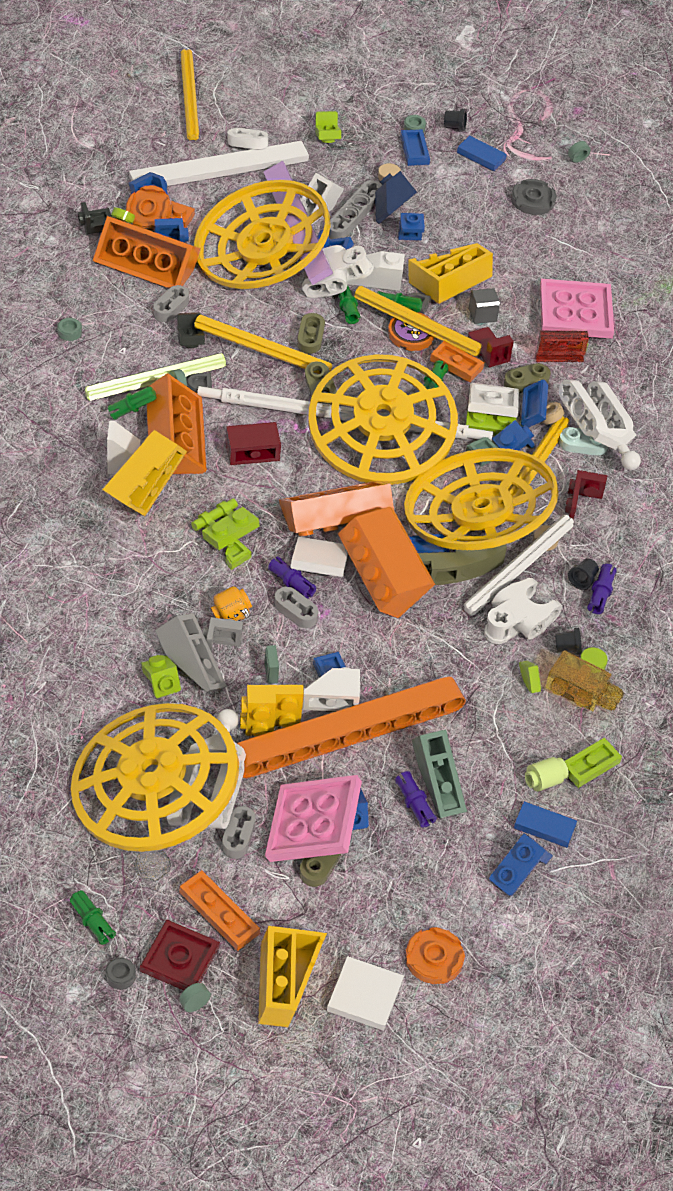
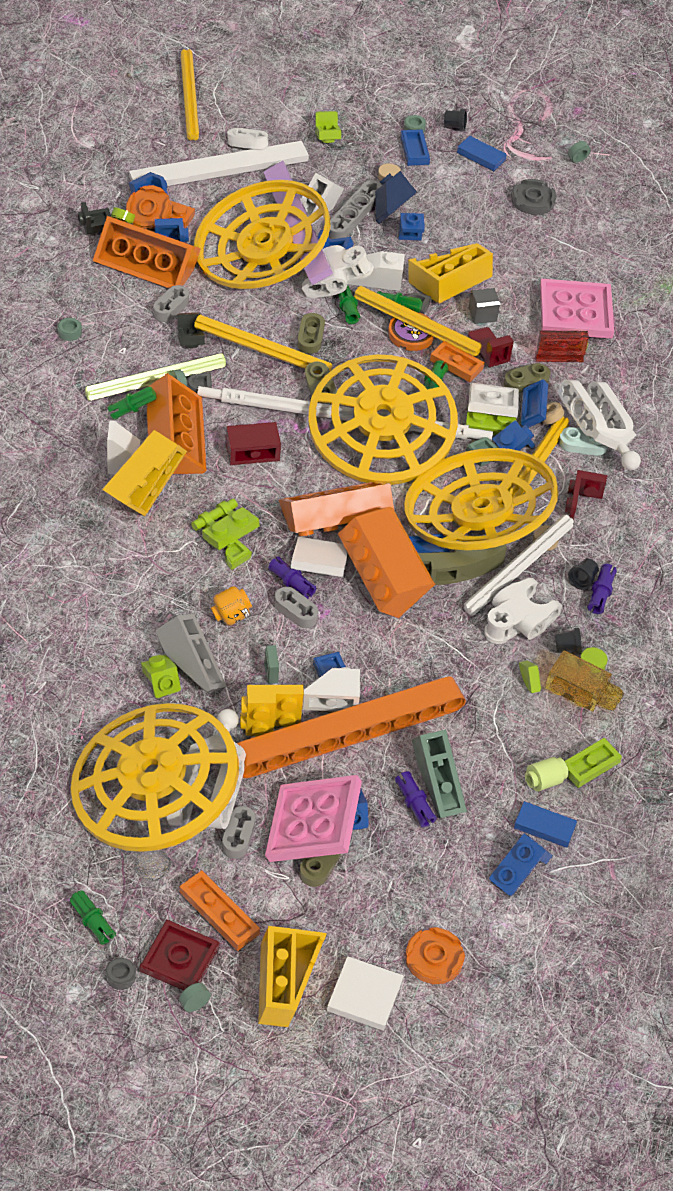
(223, 632): light grey bracket -> none

